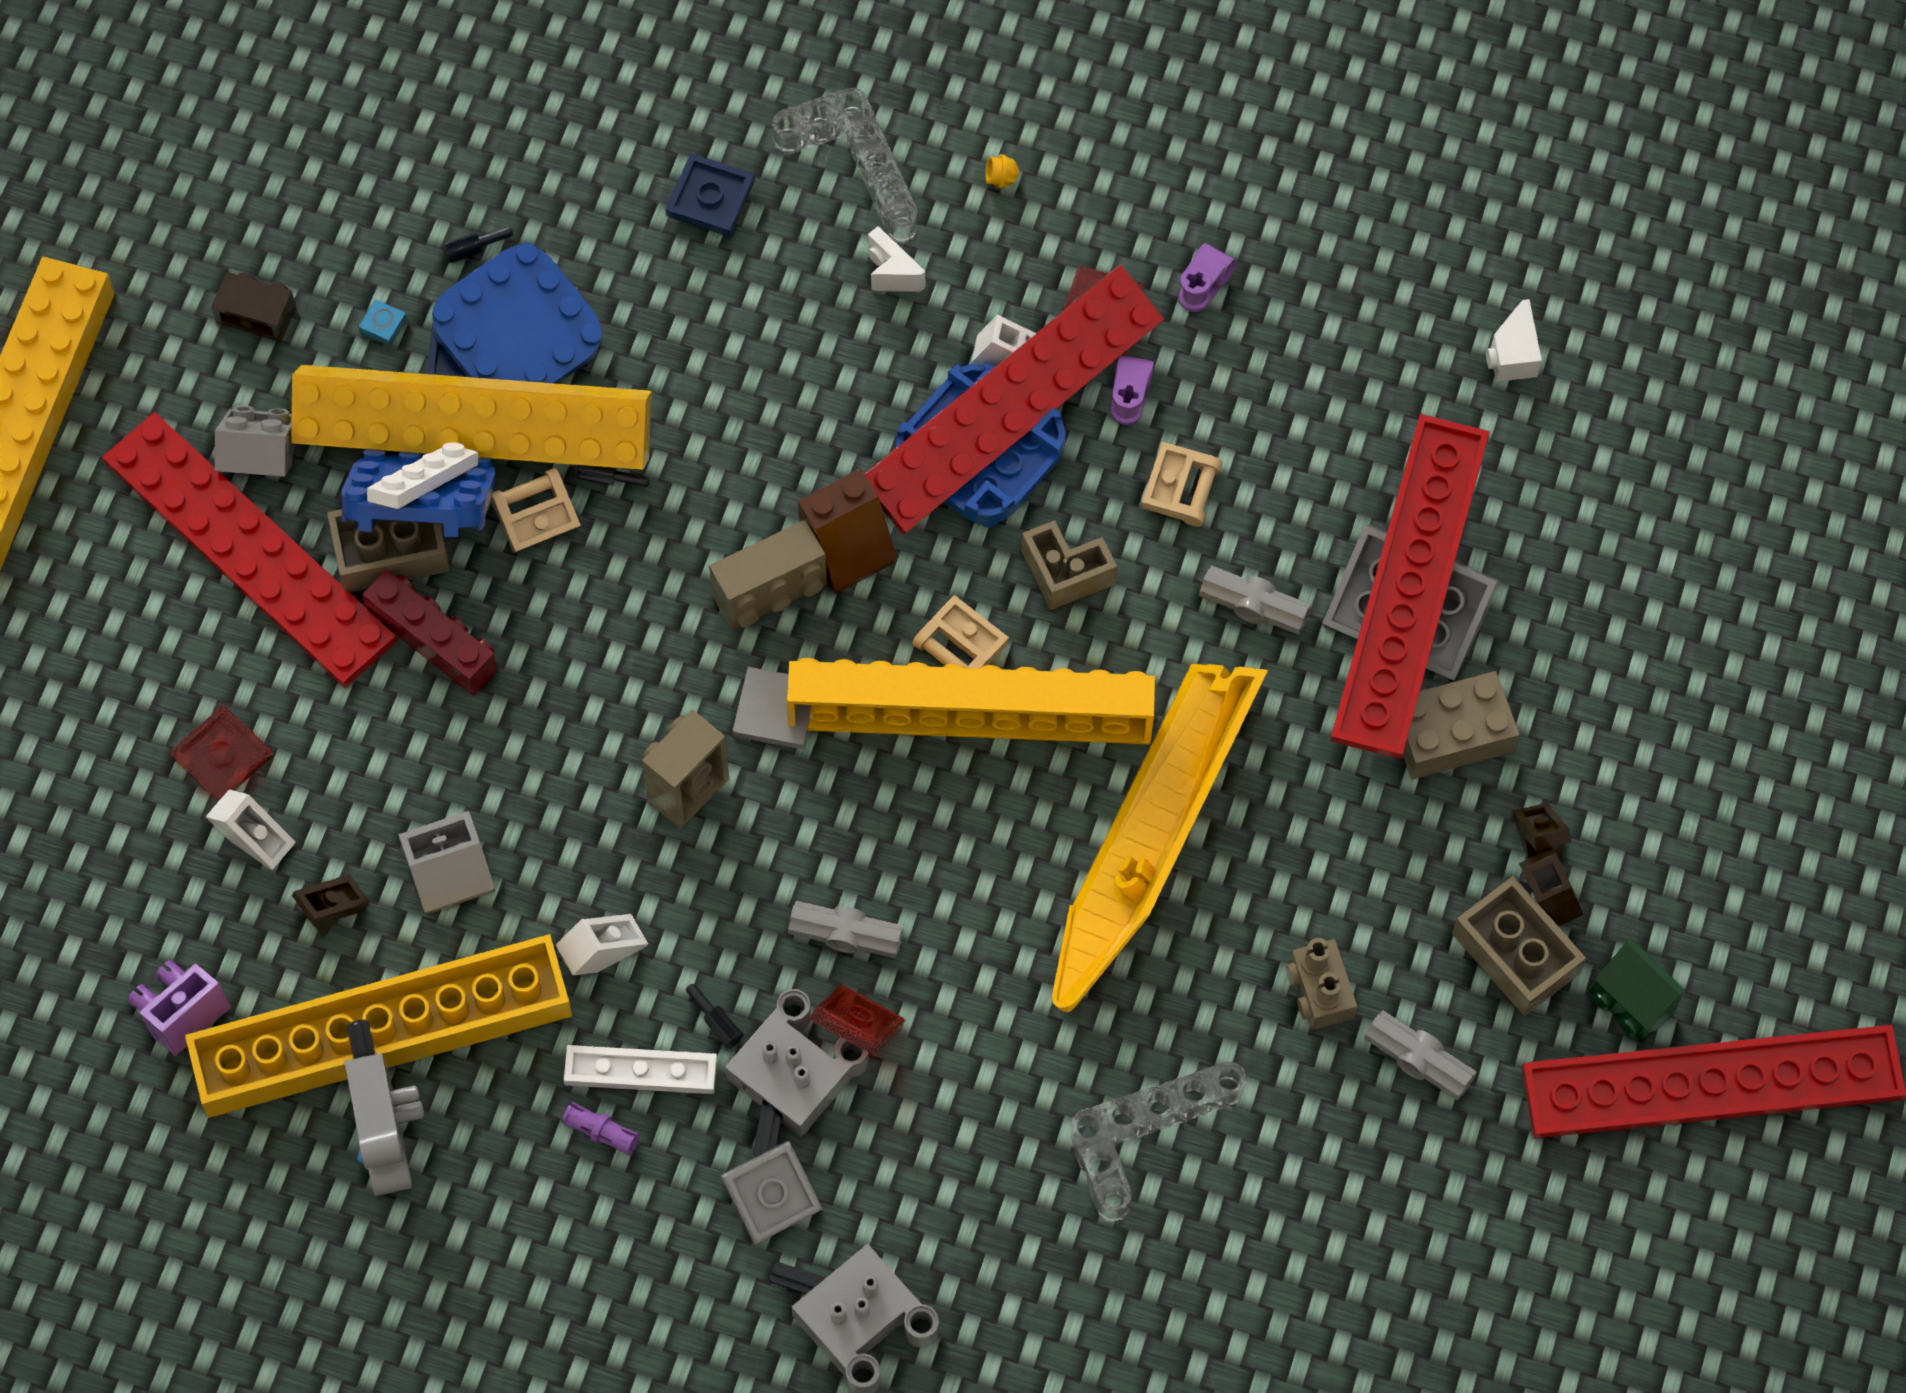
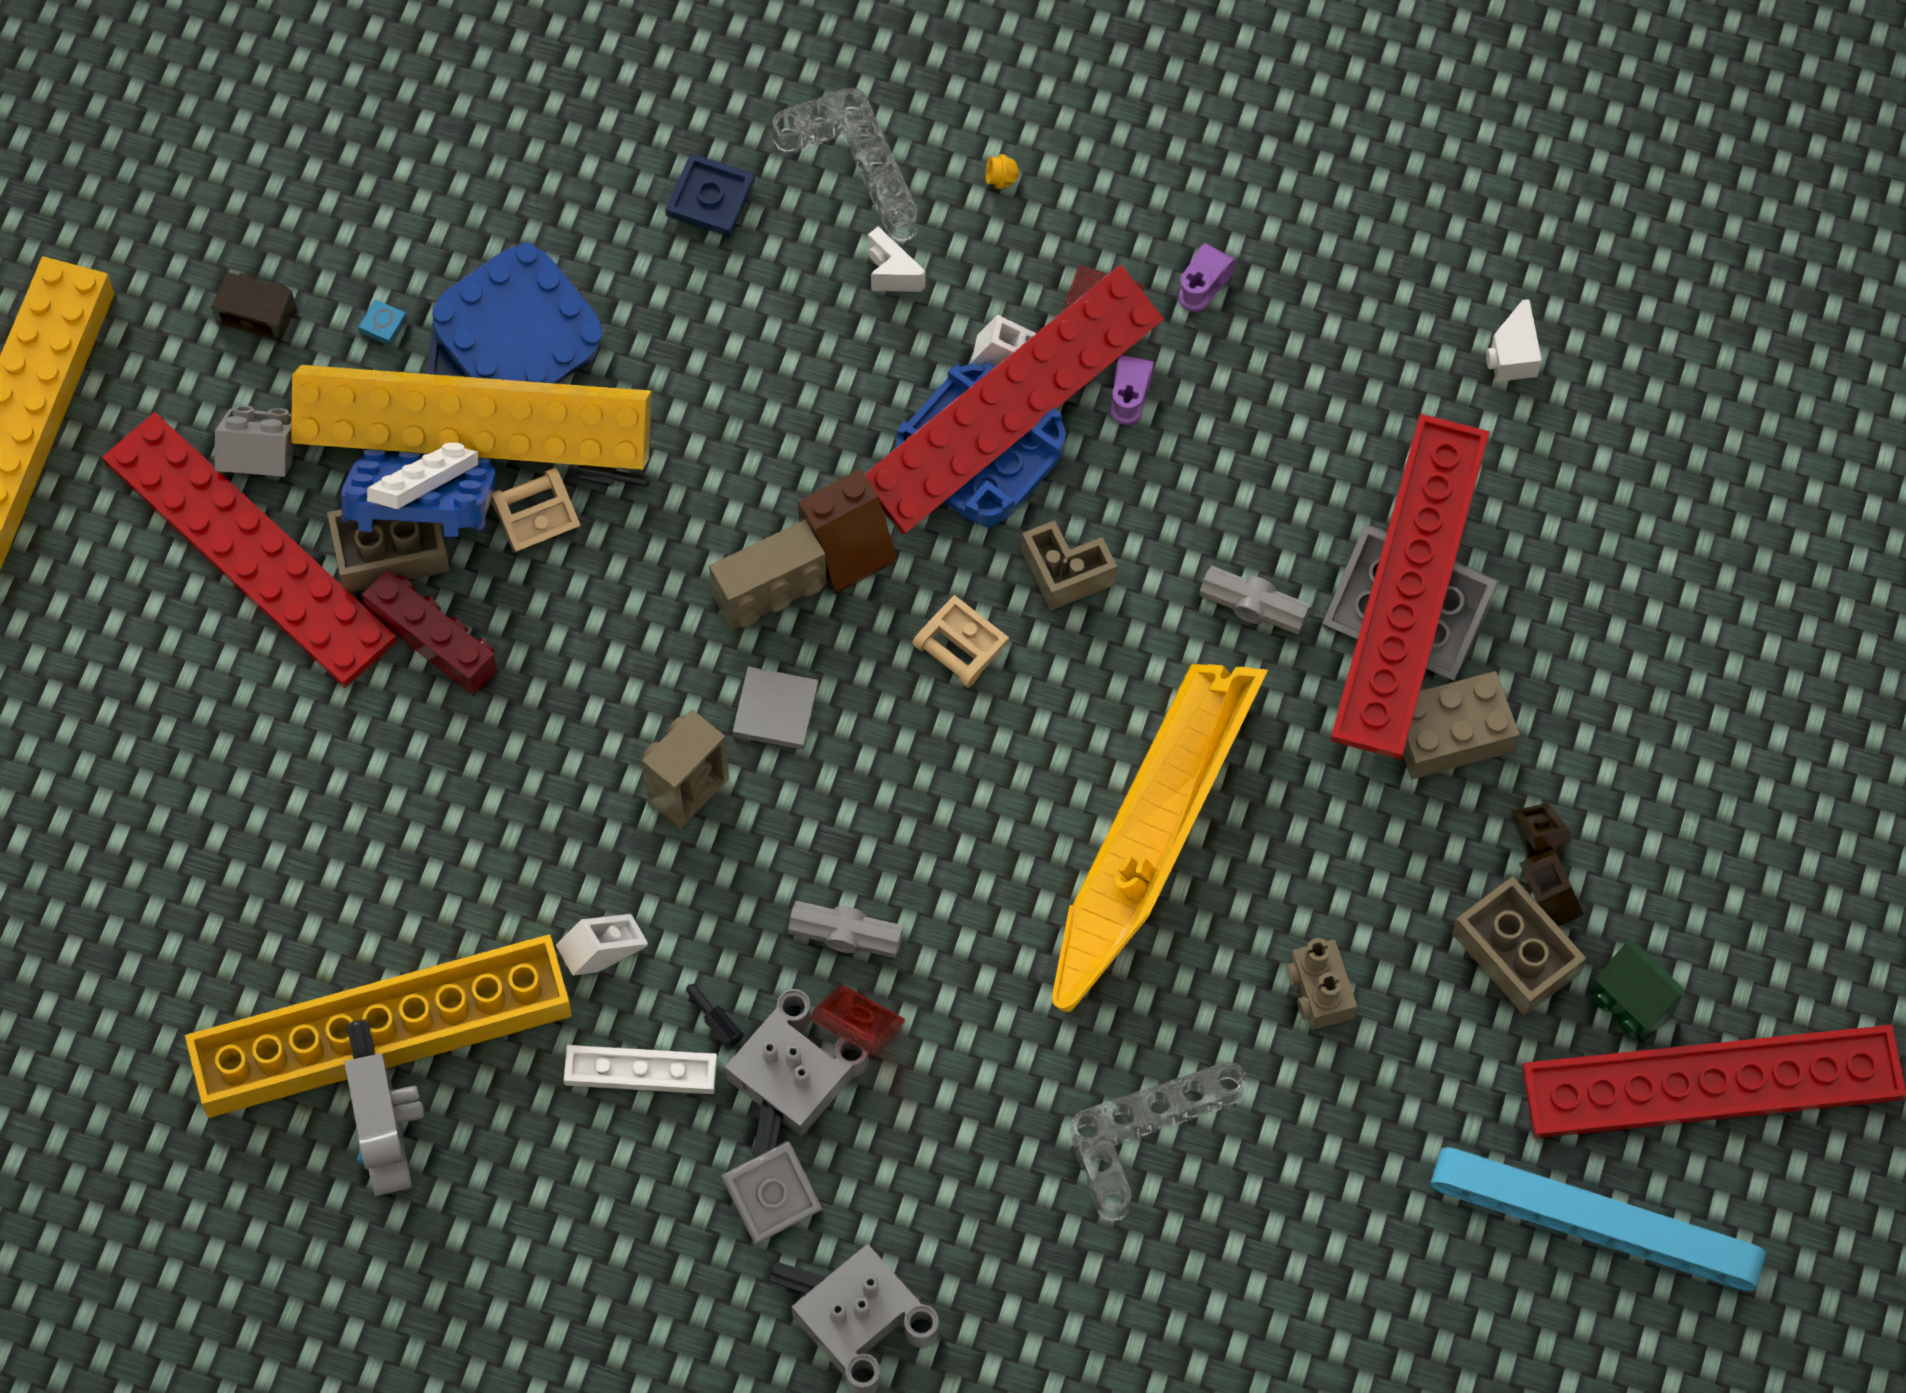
(185, 1007): medium lavender brick -> none
(221, 753): clear red tile -> none
(250, 828): white slope -> none
(331, 901): dark brown slope -> none
(447, 862): light grey slope -> none
(472, 244): black axle -> none
(601, 1128): medium lavender pin -> none
(973, 701): yellow brick -> none
(1170, 479): tan plate -> none
(1420, 1055): light grey piece -> none
(1598, 1219): none -> medium azure beam

